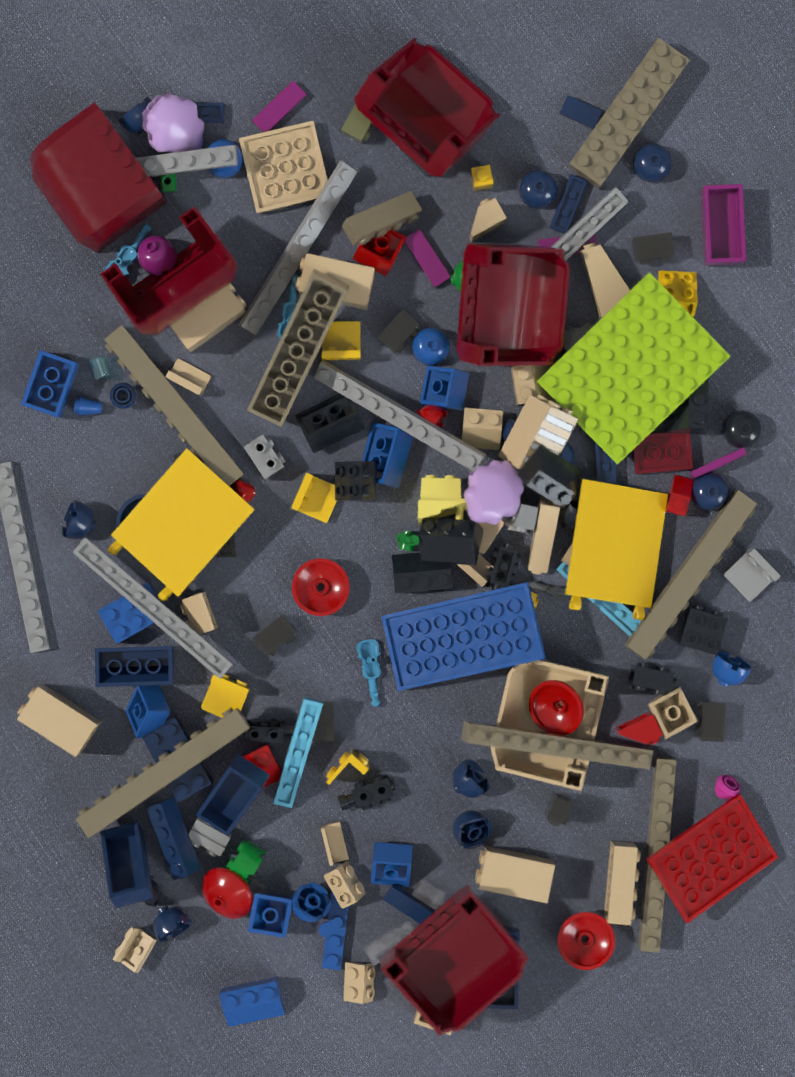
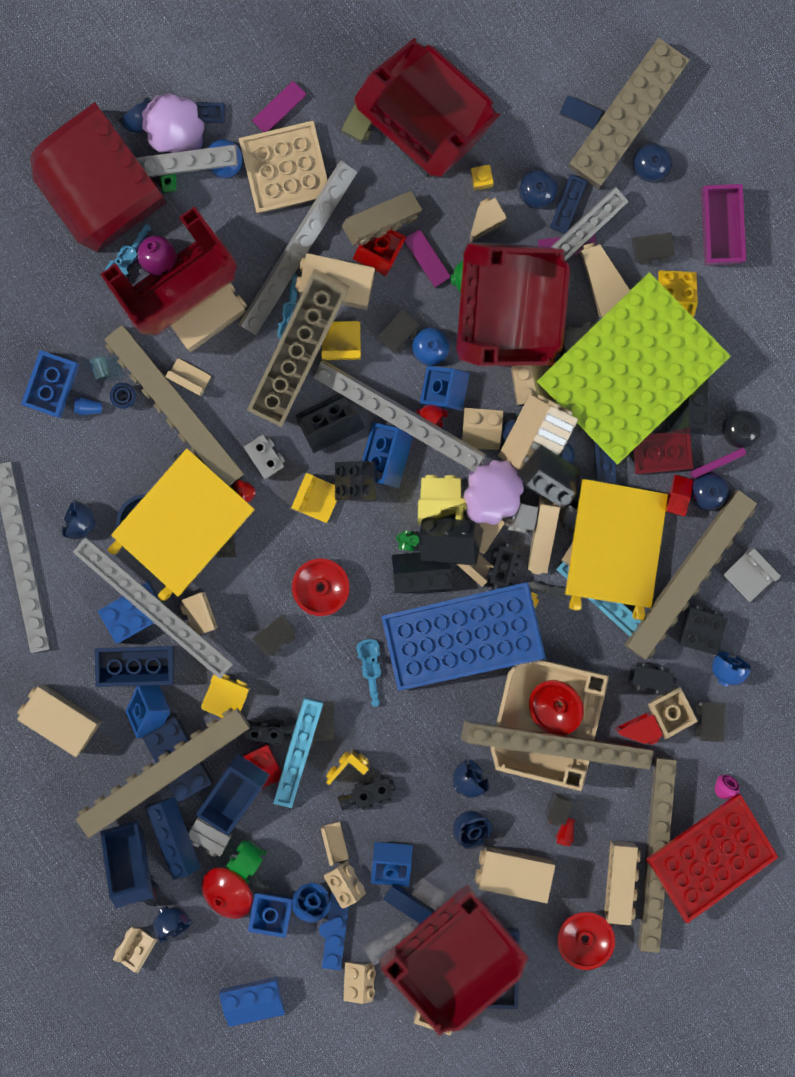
(566, 833): none -> red cone

